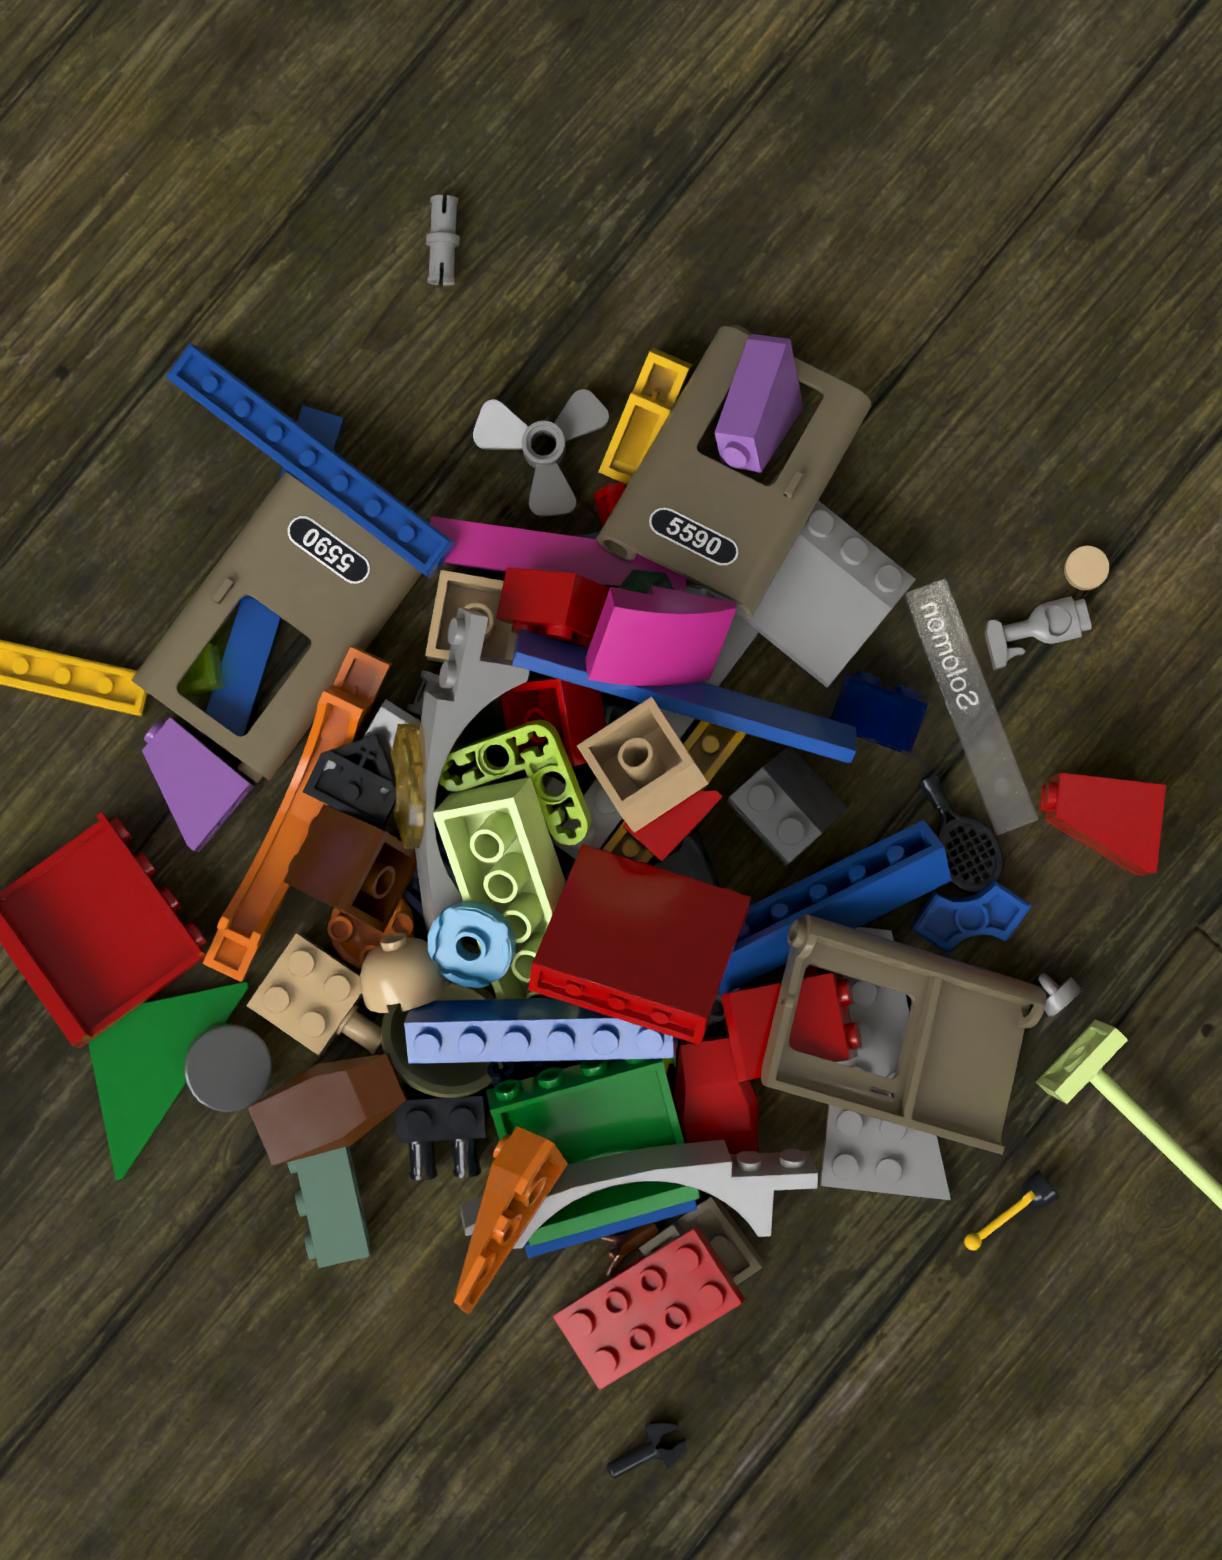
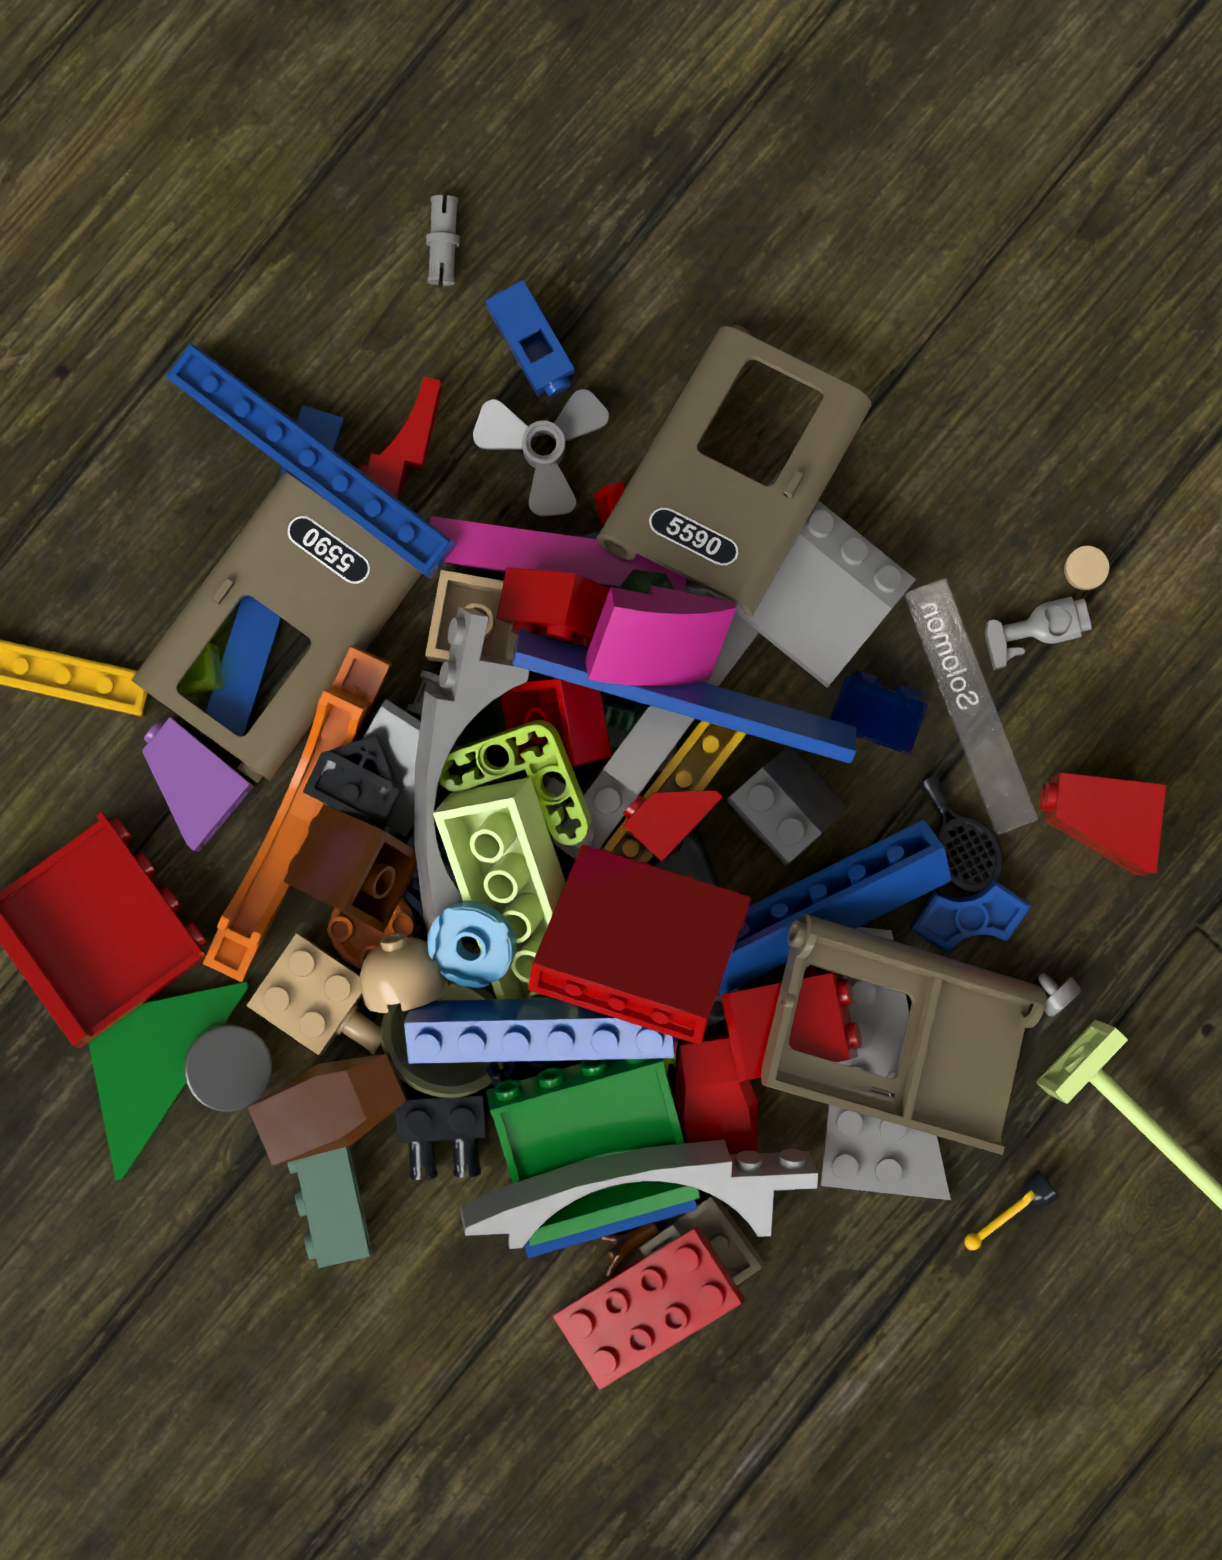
(407, 766): clear yellow tile -> none
(411, 444): none -> red slope
(515, 1189): orange wedge -> none
(531, 340): none -> blue brick
(642, 765): tan brick -> none
(644, 413): yellow slope -> none
(648, 1450): black bar -> none
(759, 404): medium lavender slope -> none

